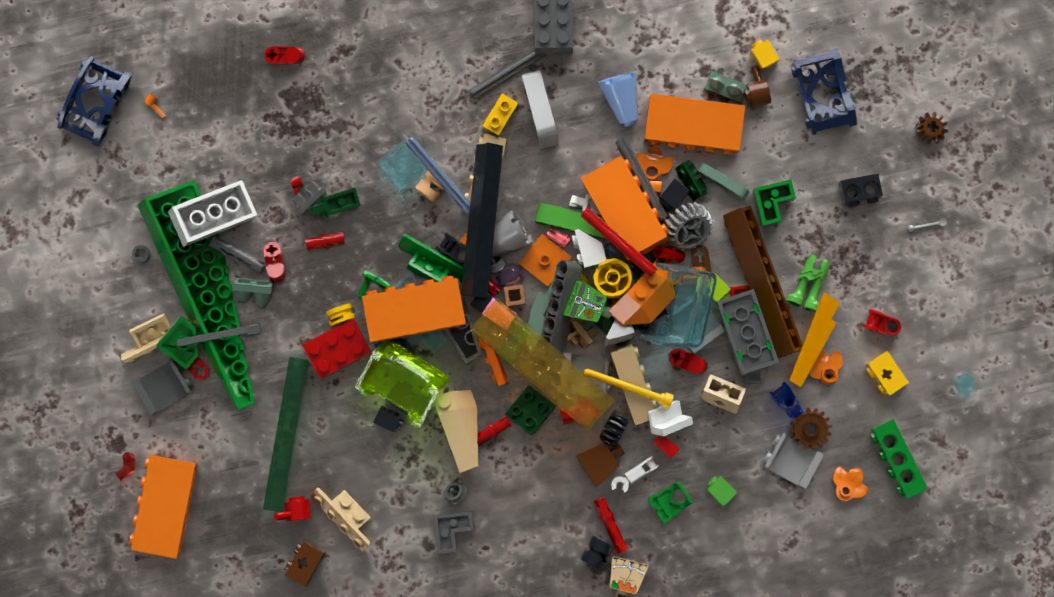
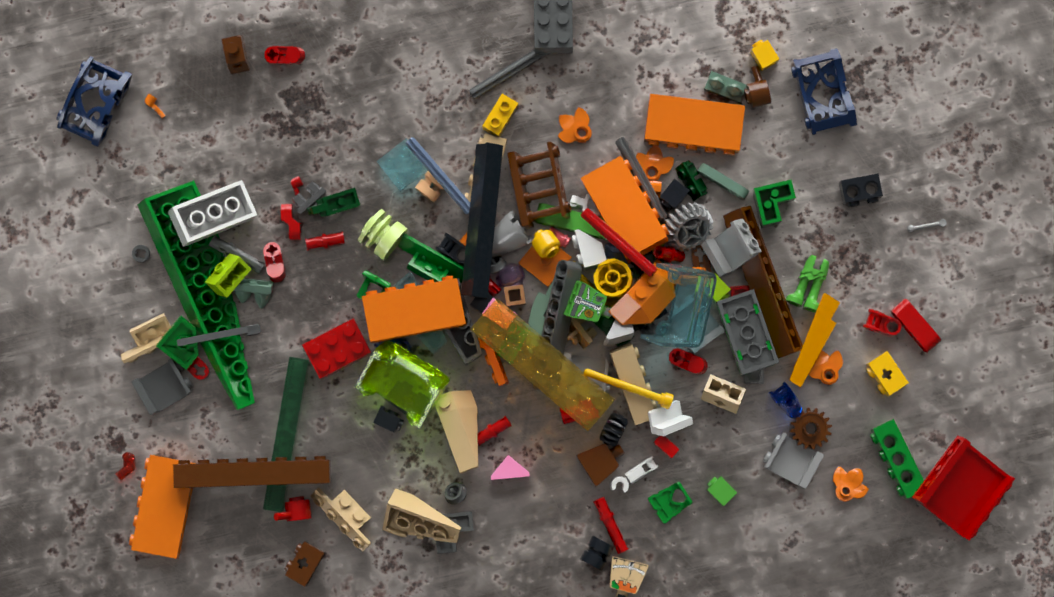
(228, 275): none -> lime brick
(235, 54): none -> reddish brown torso
(252, 473): none -> reddish brown brick
(287, 217): none -> red piece
(339, 312): yellow wheel -> none
(382, 234): none -> yellowish green wheel
(412, 516): none -> tan wedge
(509, 469): none -> bright pink slope
(520, 181): none -> reddish brown fence
(530, 410): dark green hinge -> none
(540, 109): beam -> none
(546, 243): none -> yellow head
(573, 124): none -> orange plate
(622, 97): light blue cone -> none
(731, 248): none -> light grey panel
(916, 325): none -> red beam
(937, 124): reddish brown gear -> none
(963, 488): none -> red panel
(965, 383): clear light blue tile -> none

